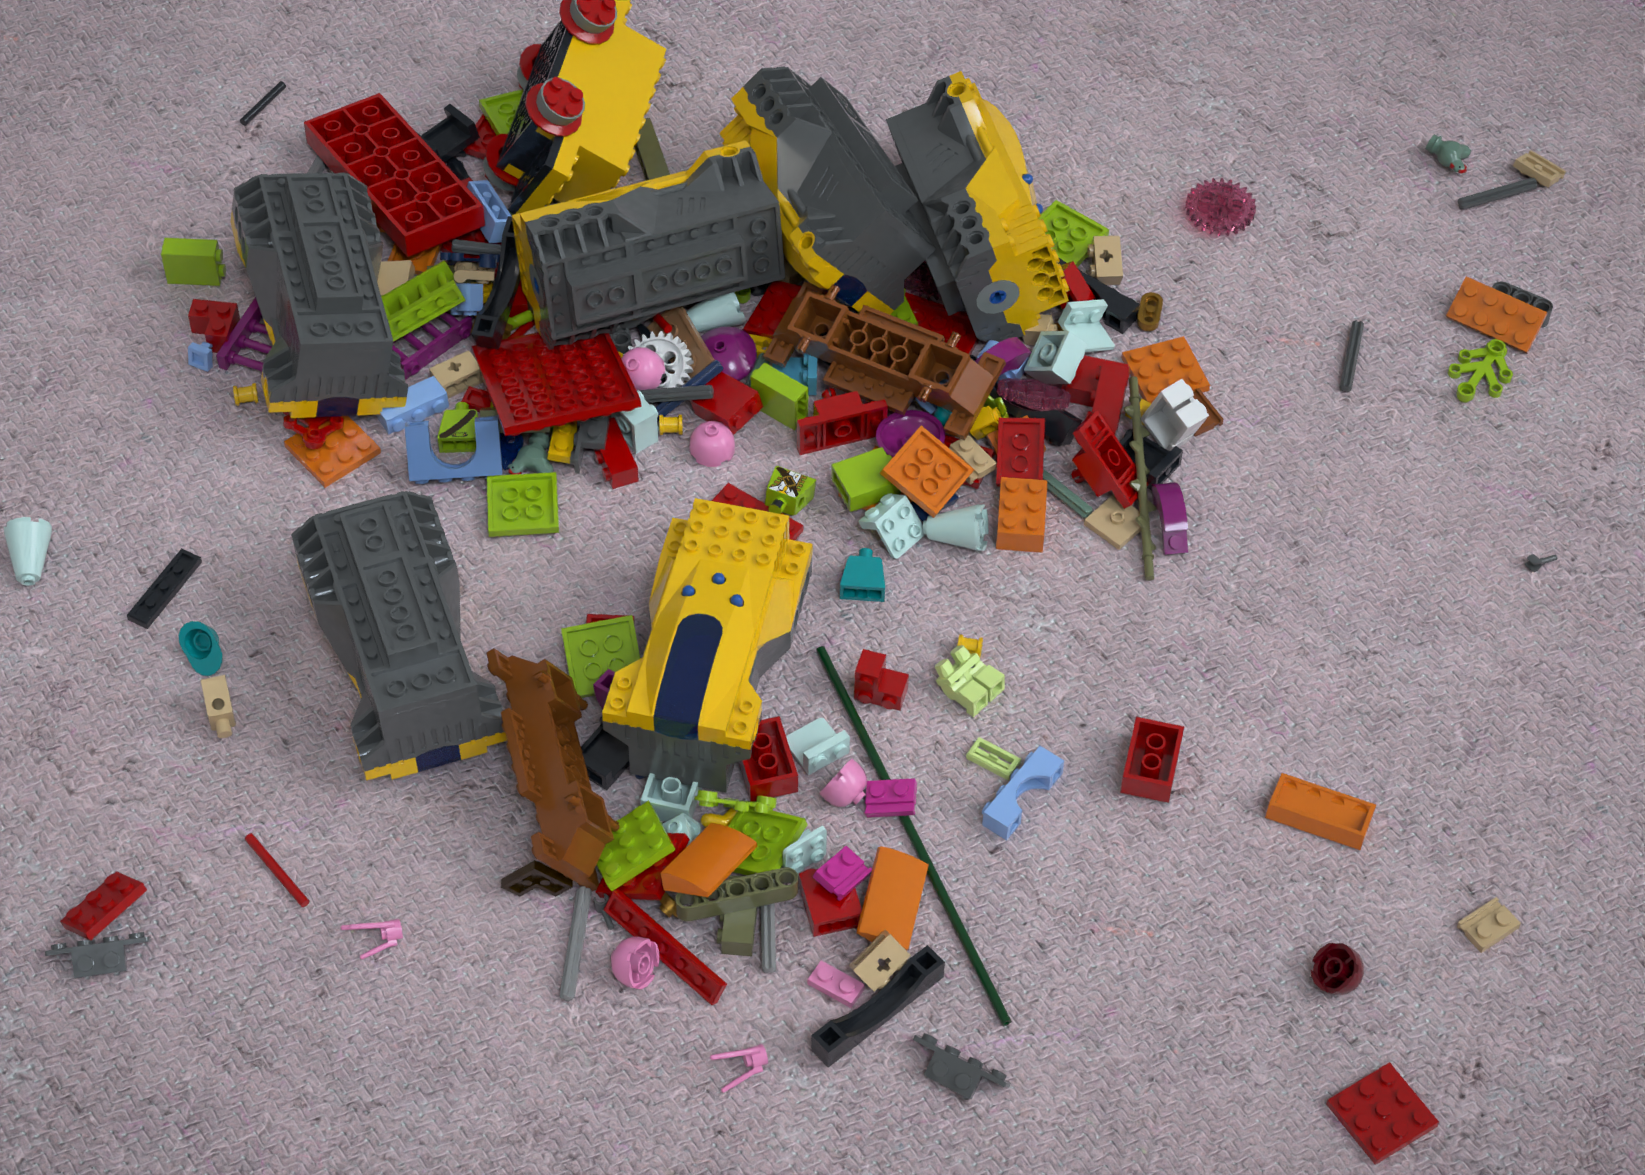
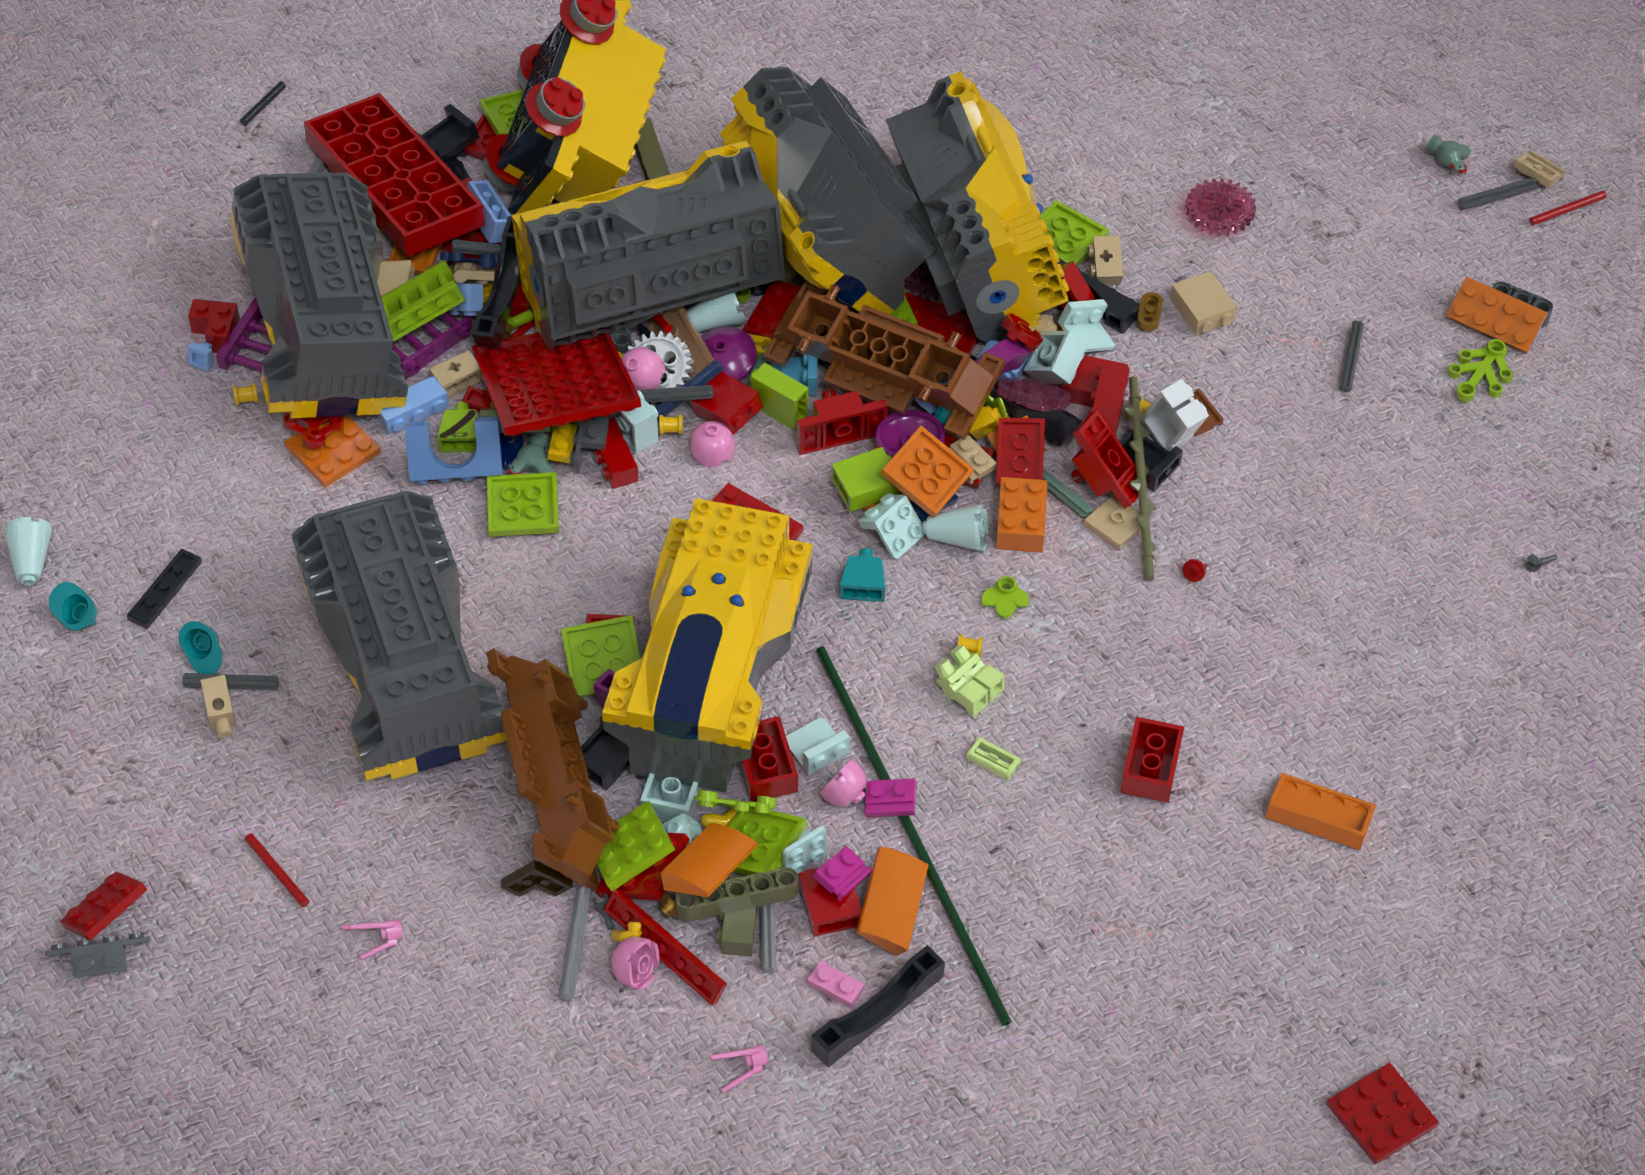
(72, 606): none -> teal piece
(193, 261): lime brick -> none
(258, 682): none -> dark grey axle
(634, 929): none -> yellow arm
(789, 491): lime torso -> none
(869, 969): tan brick -> none
(877, 684): red brick -> none
(955, 1071): dark grey bracket -> none
(1005, 599): none -> lime plate
(1019, 330): none -> red plate
(1038, 772): light blue arch -> none
(1163, 365): orange plate -> none
(1173, 517): magenta arch -> none
(1194, 570): none -> red plate
(1203, 303): none -> tan brick
(1337, 969): dark red cylinder -> none
(1488, 925): tan plate -> none
(1567, 208): none -> red bar

